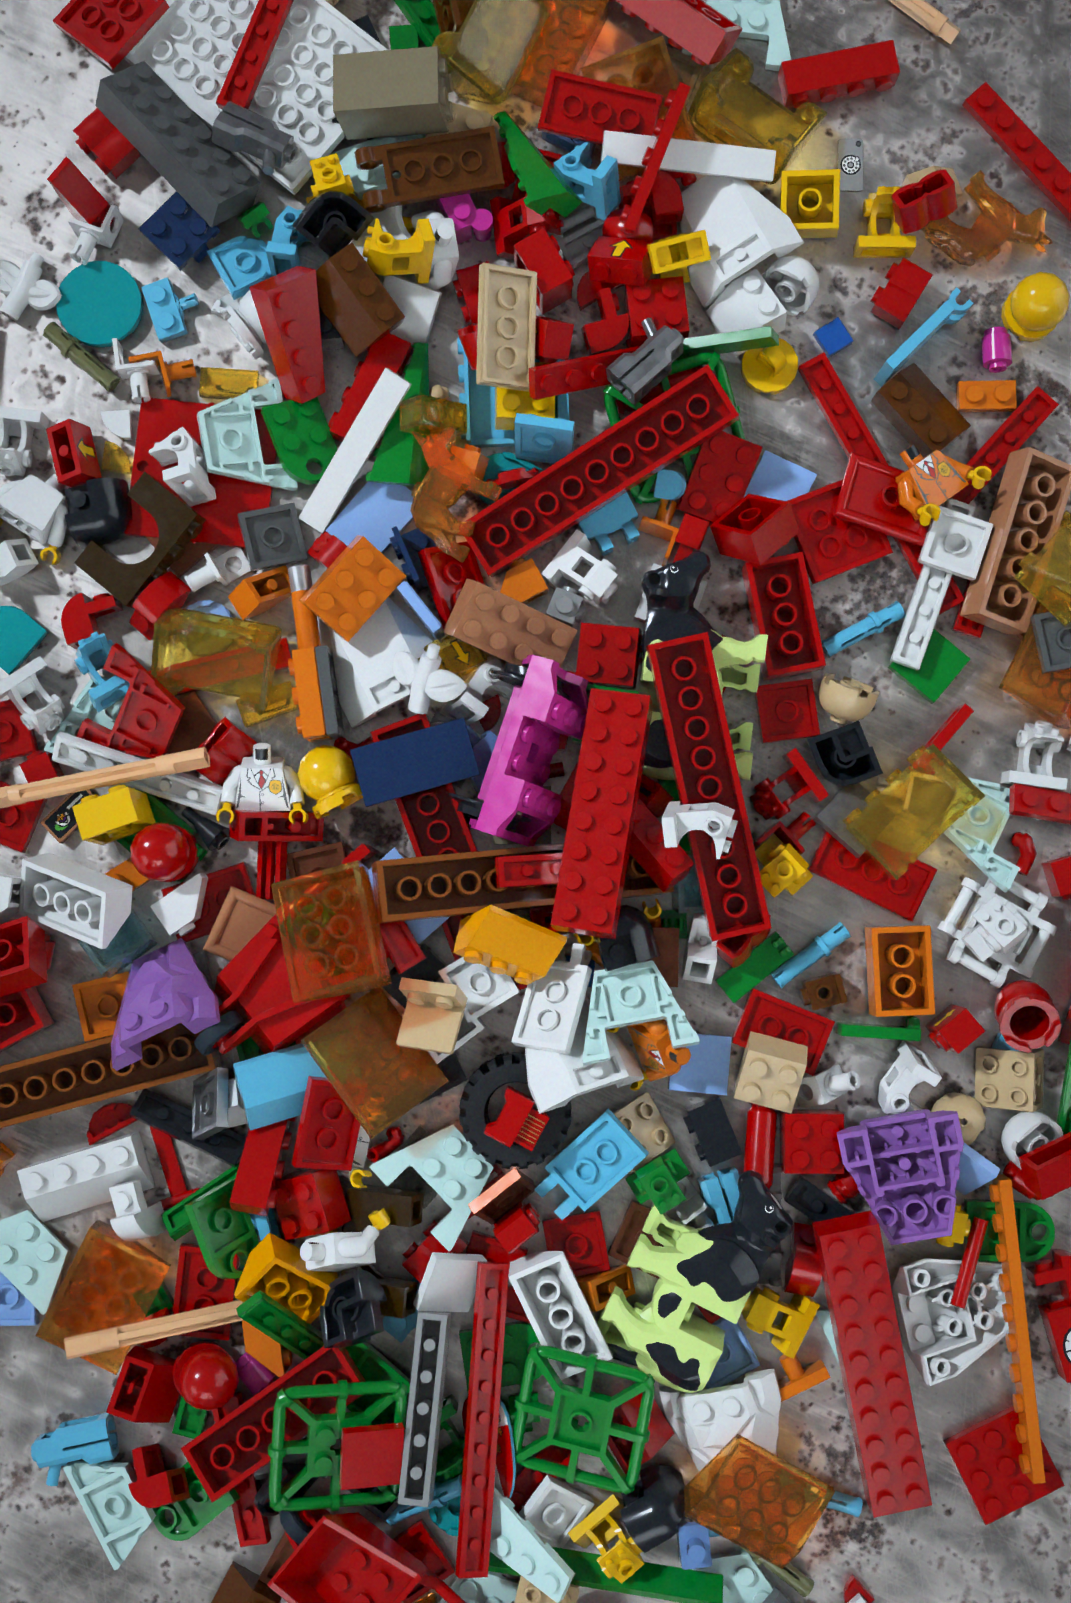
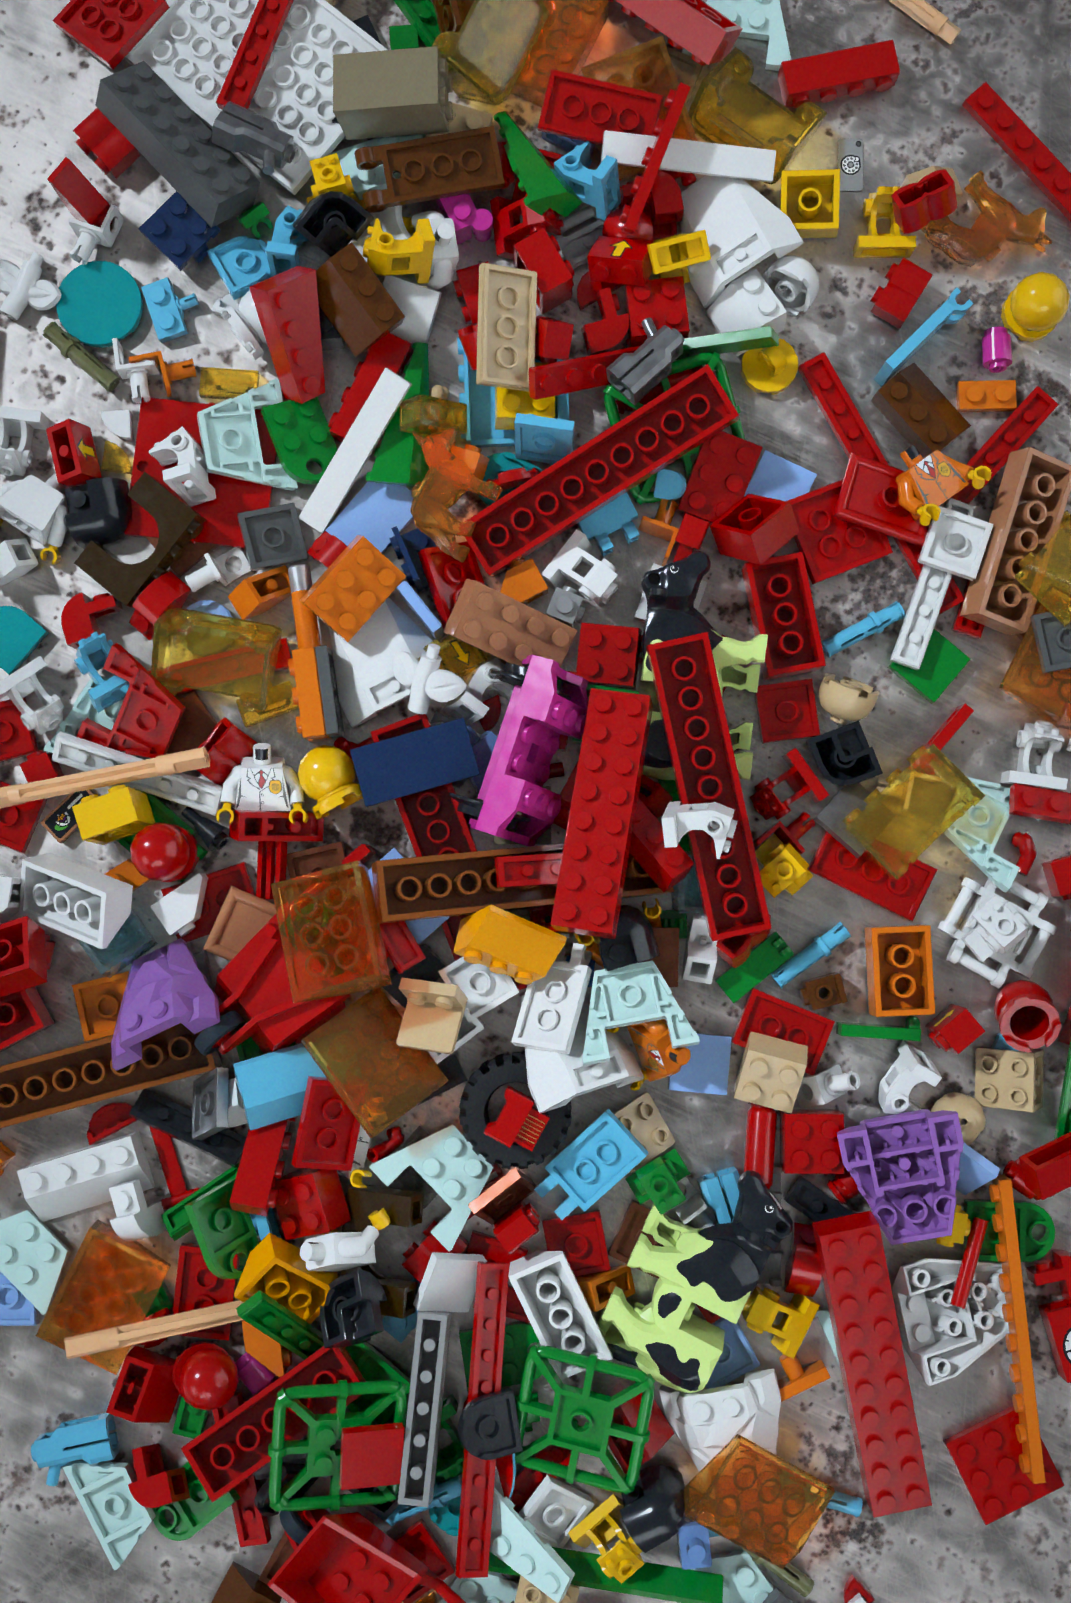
(490, 1426): none -> black tile
(712, 1130): black brick -> none
(833, 337): blue tile -> none
(1027, 1132): white cylinder -> none

